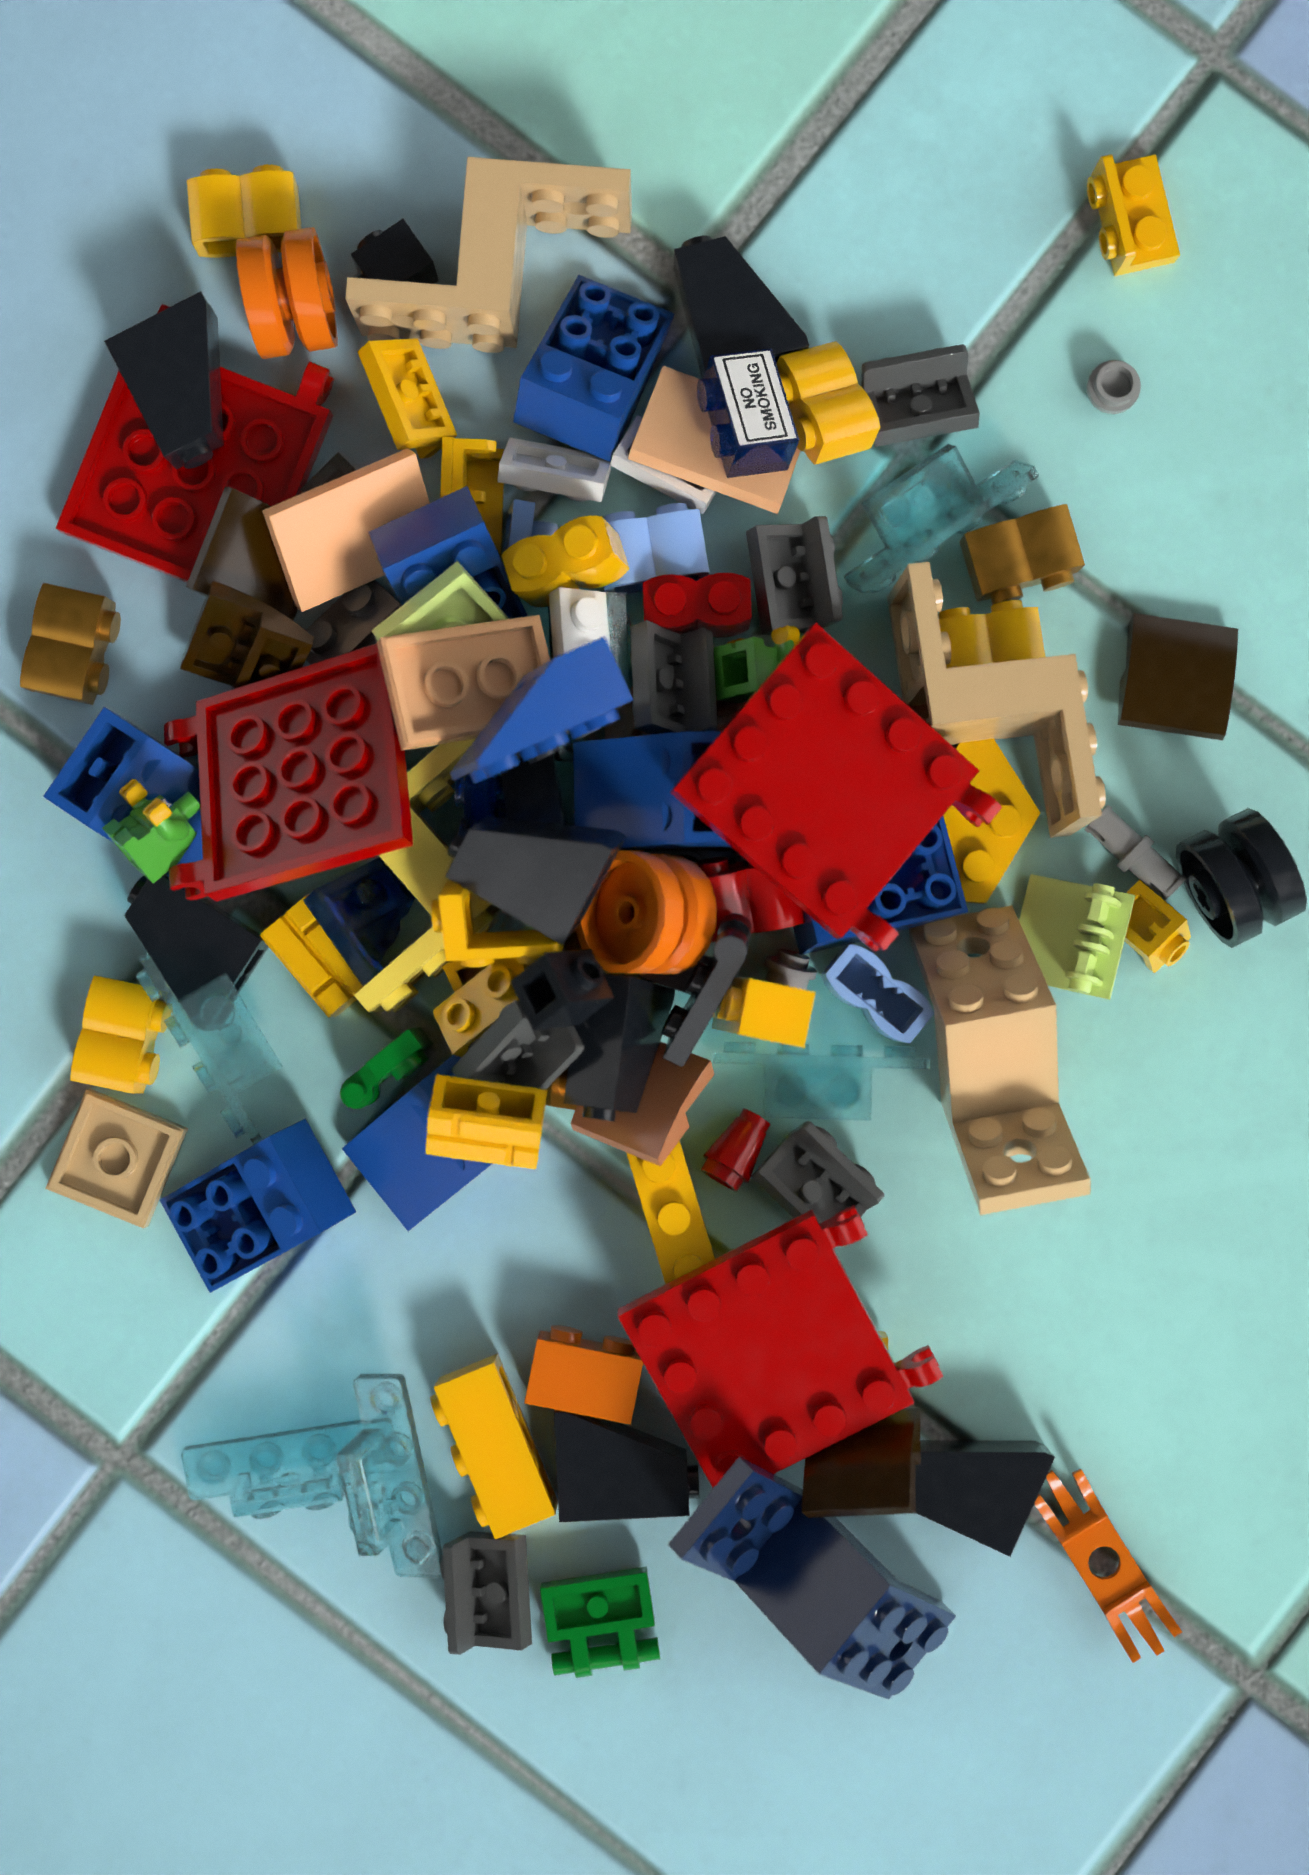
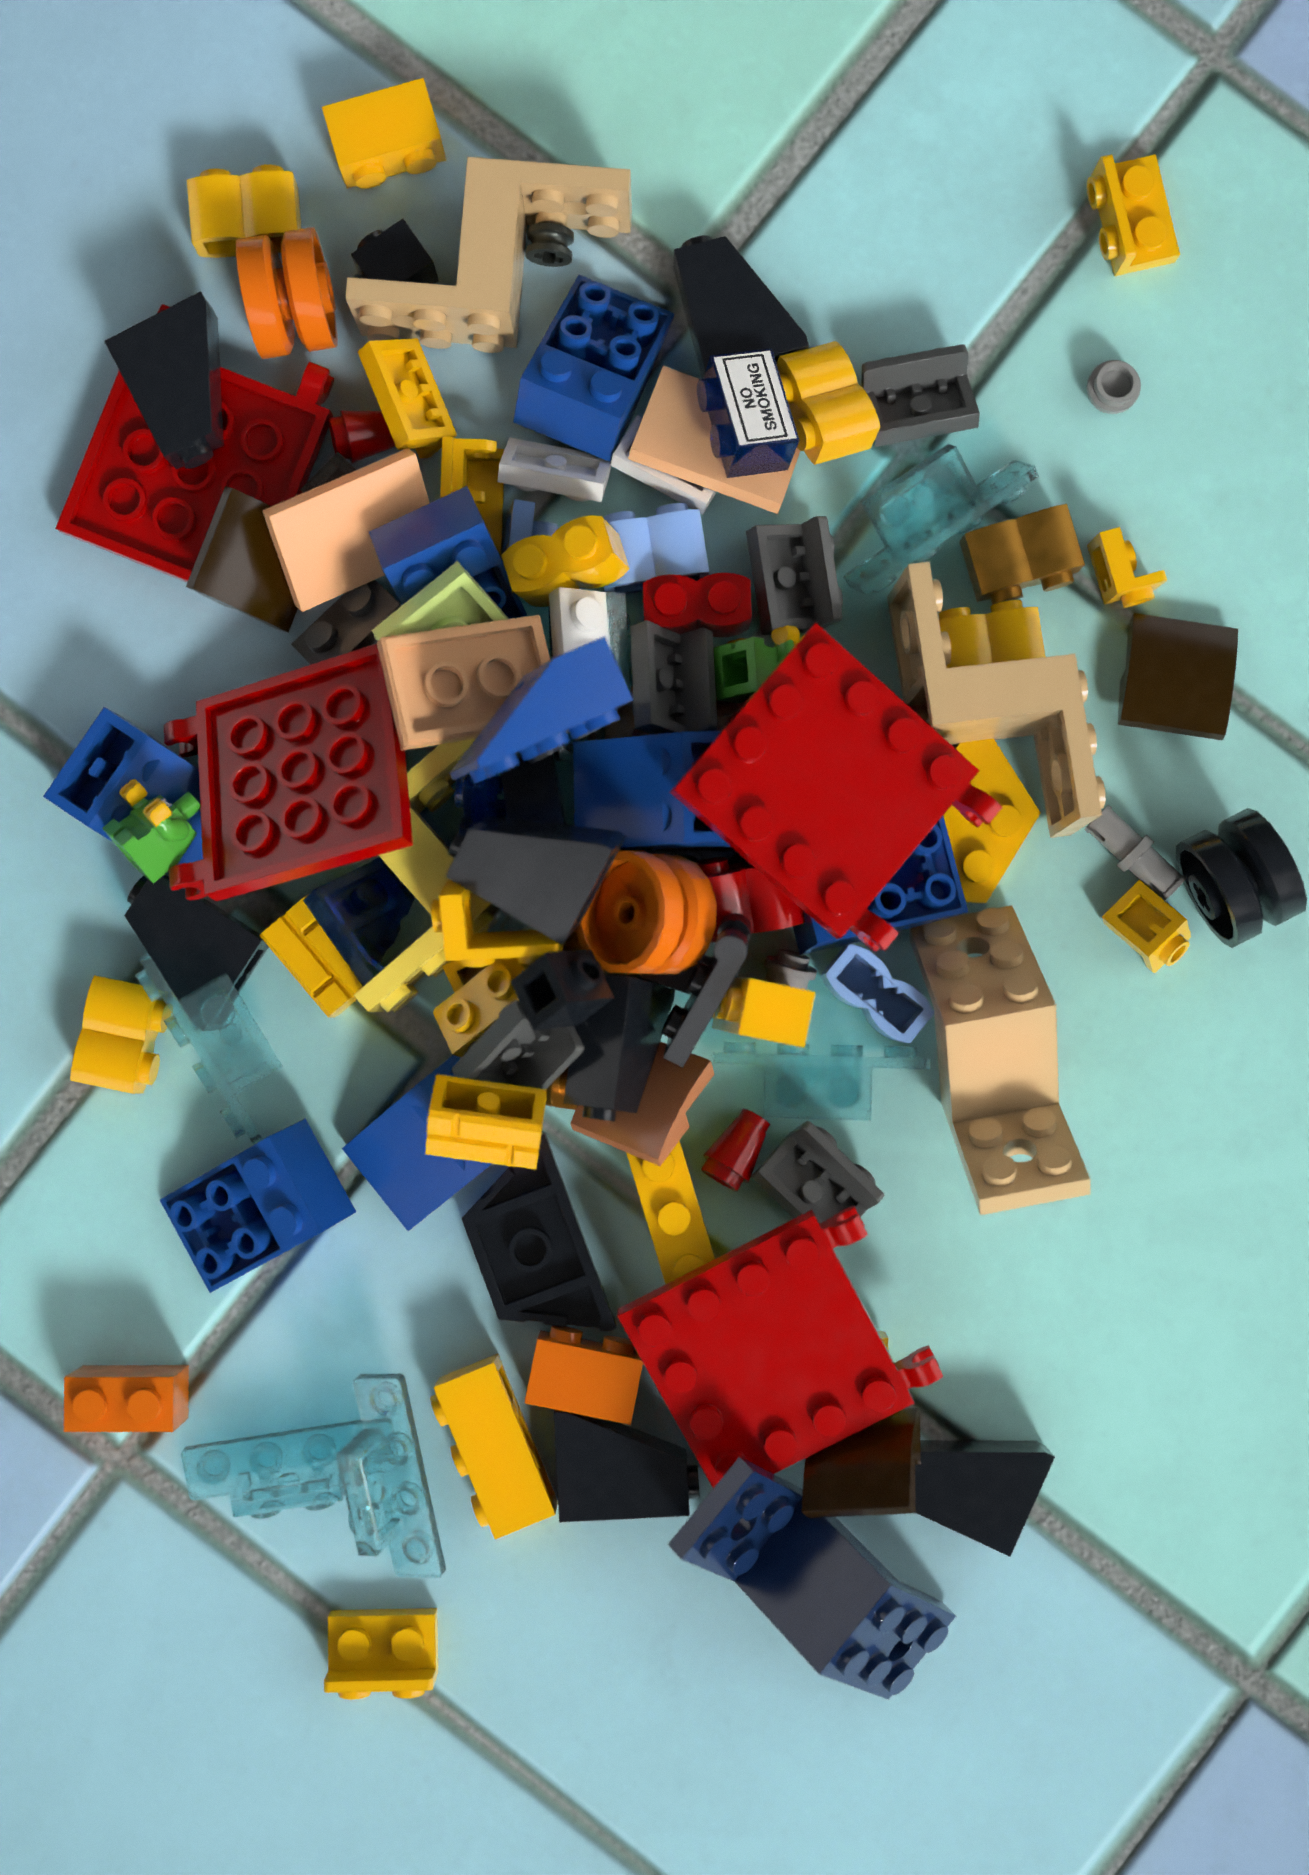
(69, 644): pearl gold brick -> none
(116, 1158): tan tile -> none
(126, 1398): none -> orange brick
(243, 639): dark brown slope -> none
(360, 434): none -> red cone
(382, 1652): none -> yellow bracket
(384, 134): none -> yellow brick
(397, 1060): green plate -> none
(486, 1592): dark grey bracket -> none
(536, 1249): none -> black wing
(549, 244): none -> pearl dark grey bush
(600, 1606): green plate -> none
(1076, 932): yellowish green hinge -> none
(1114, 567): none -> yellow bracket
(1126, 1585): orange piece -> none

